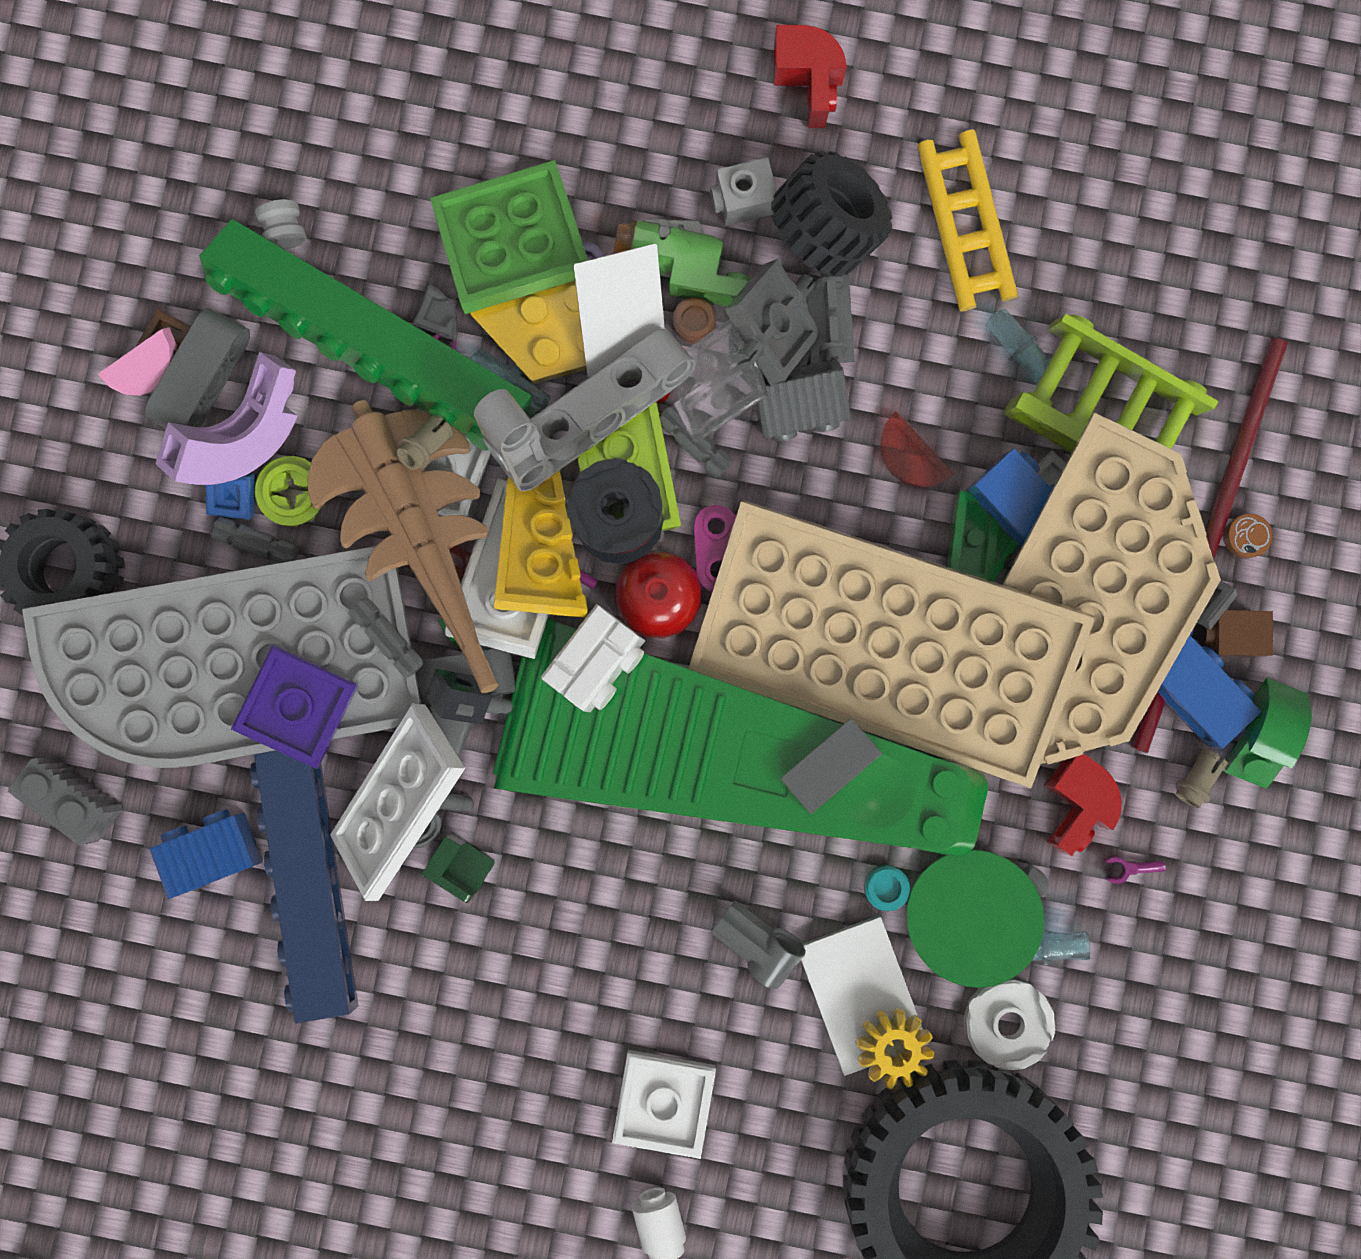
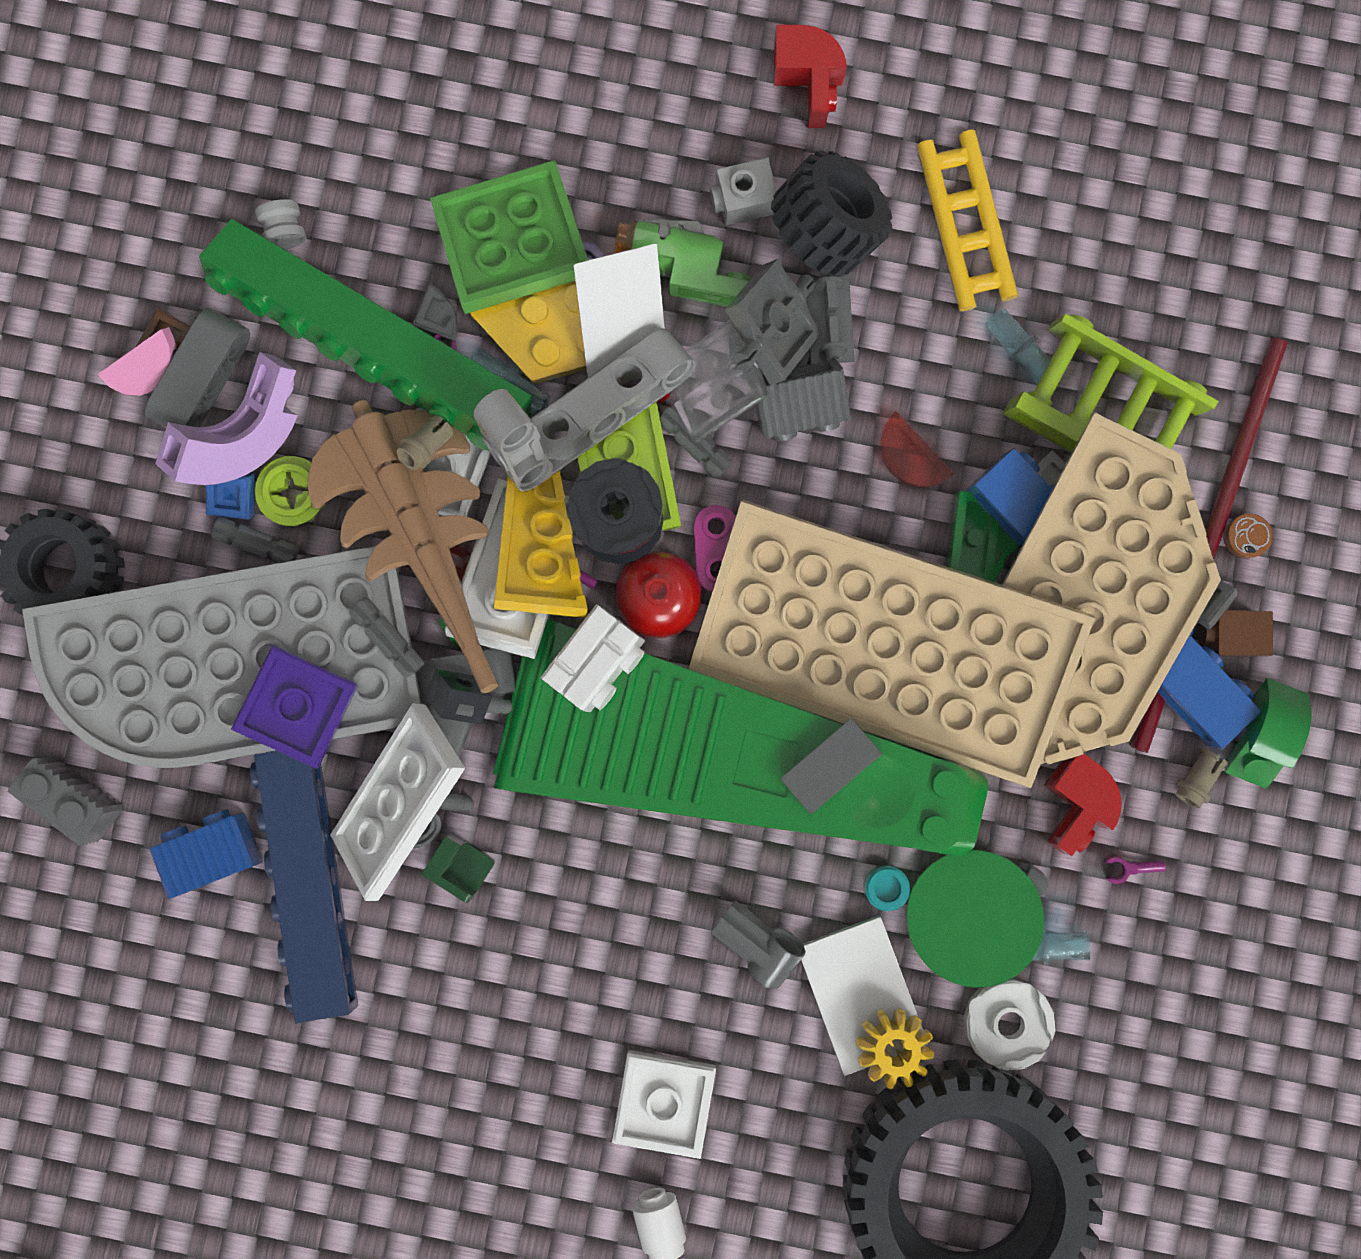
(694, 319): dark orange tile -> none

